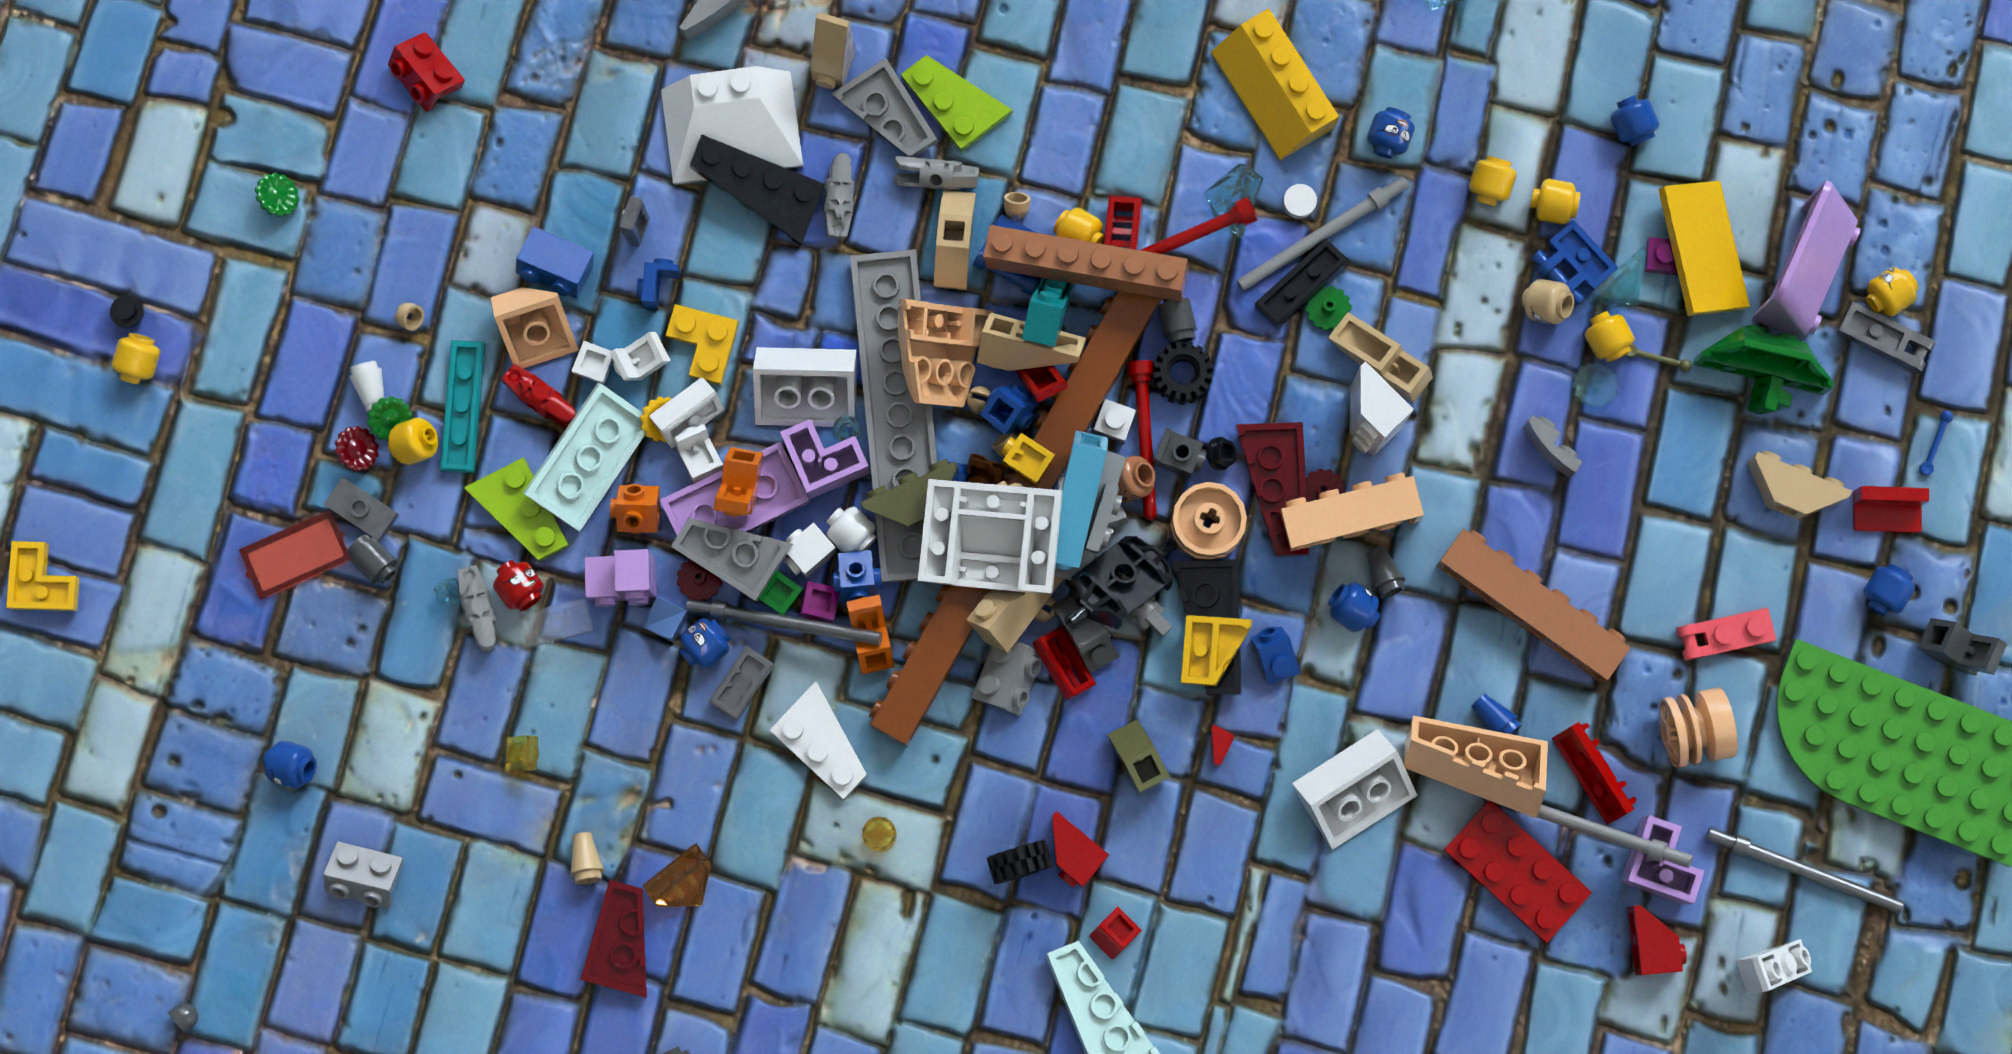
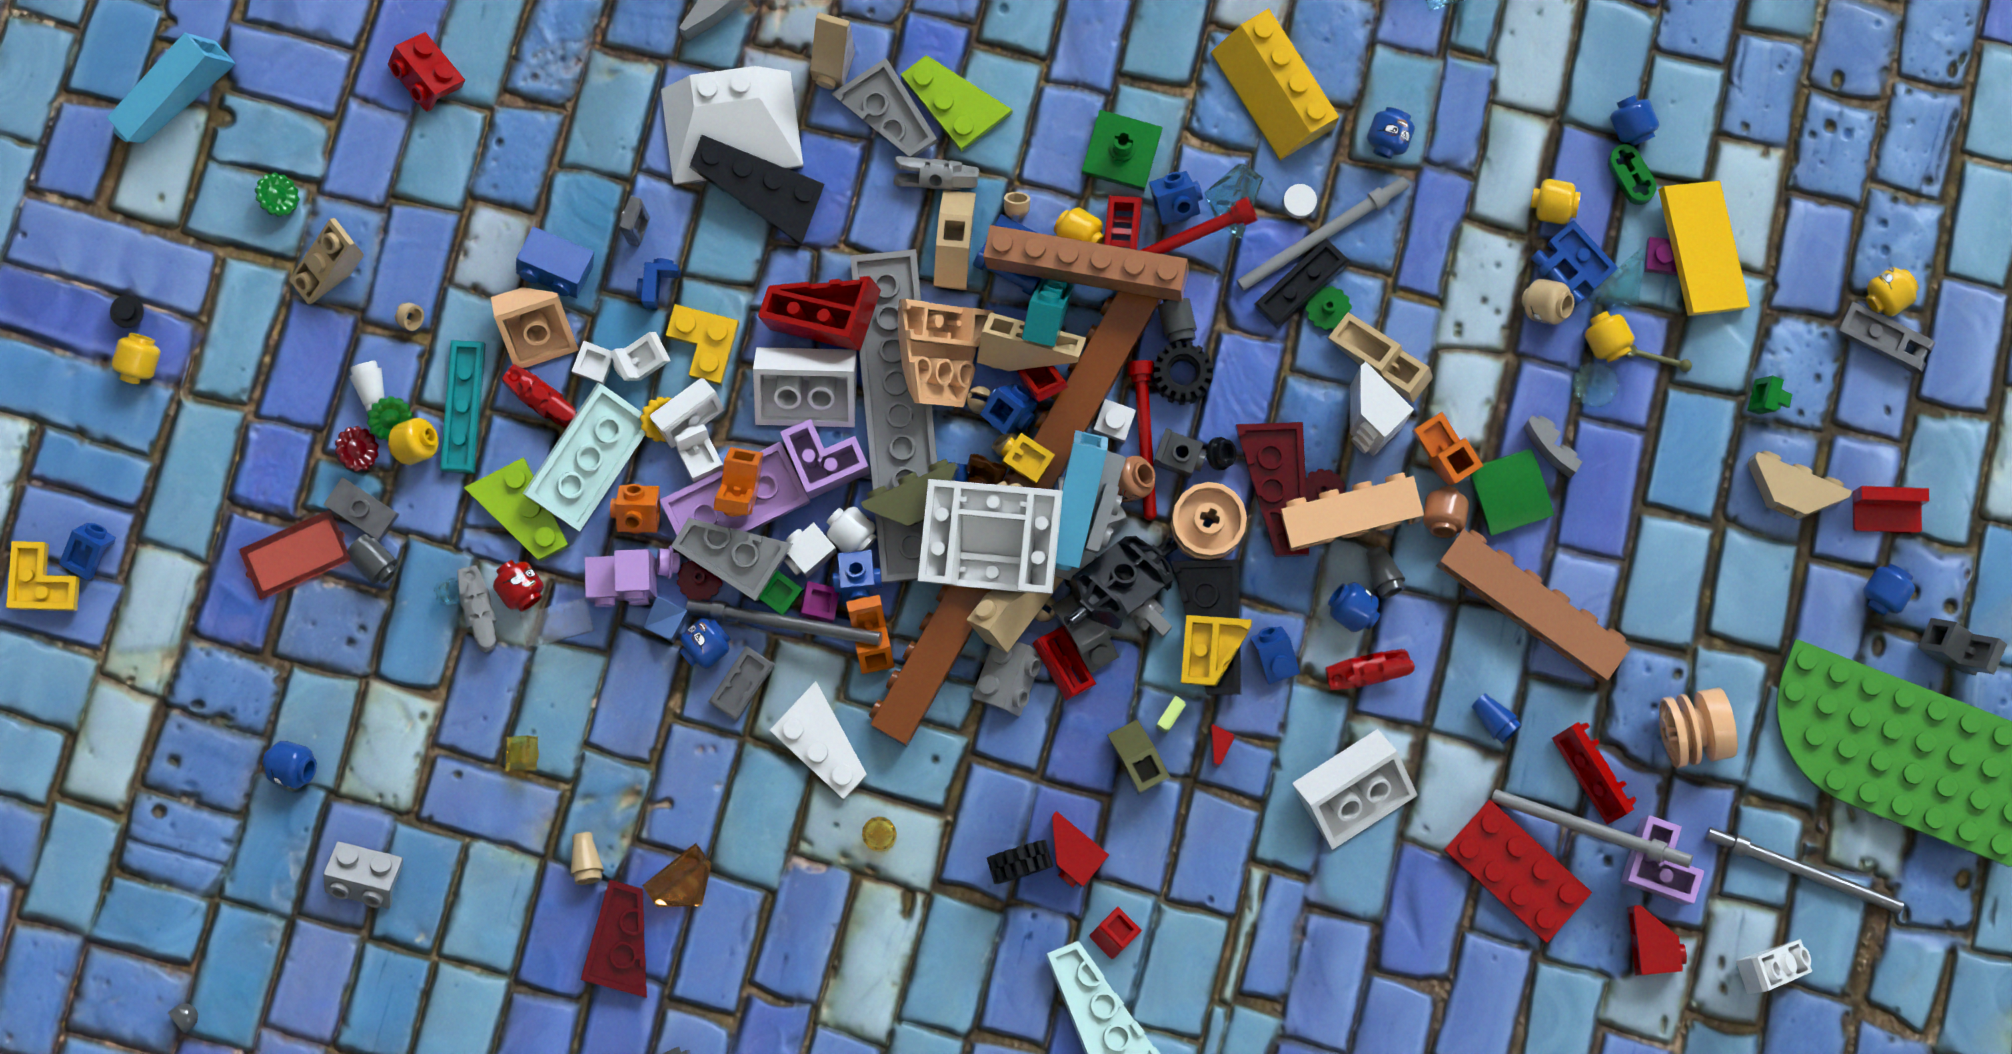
(86, 549): none -> blue bracket
(169, 87): none -> medium azure slope
(326, 262): none -> tan slope
(667, 562): none -> lavender plate
(822, 312): none -> red wedge
(839, 197): light grey hinge -> none
(840, 429): clear light blue hinge -> none
(1122, 150): none -> green tile
(1171, 714): none -> yellowish green tile
(1176, 197): none -> blue brick
(1369, 669): none -> red hinge
(1445, 512): none -> nougat head
(1447, 454): none -> orange brick
(1480, 761): light nougat wedge -> none
(1492, 180): yellow head -> none
(1511, 492): none -> green slope
(1638, 170): none -> green beam
(1727, 634): coral plate -> none
(1759, 355): green wedge -> none
(1811, 264): lavender windscreen -> none
(1927, 467): blue hinge -> none

